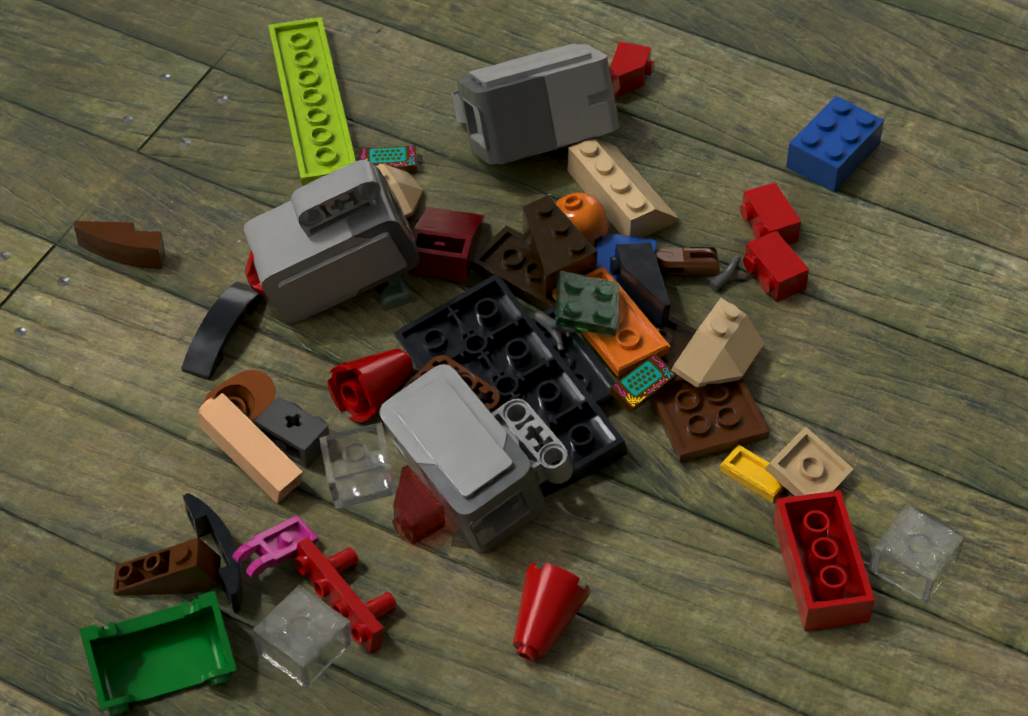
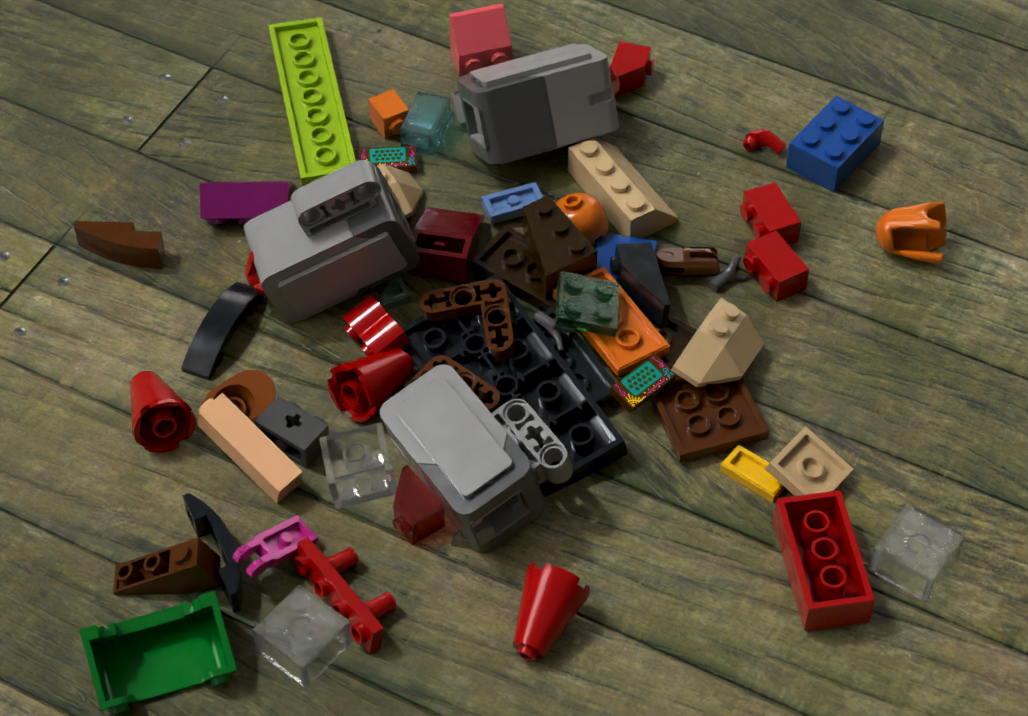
(158, 414): none -> red cone
(241, 199): none -> magenta slope
(374, 328): none -> red brick
(387, 113): none -> orange brick
(427, 123): none -> clear light blue brick
(479, 38): none -> coral slope
(487, 306): none -> reddish brown beam
(510, 202): none -> medium blue plate
(762, 138): none -> red arm
(914, 231): none -> orange hair

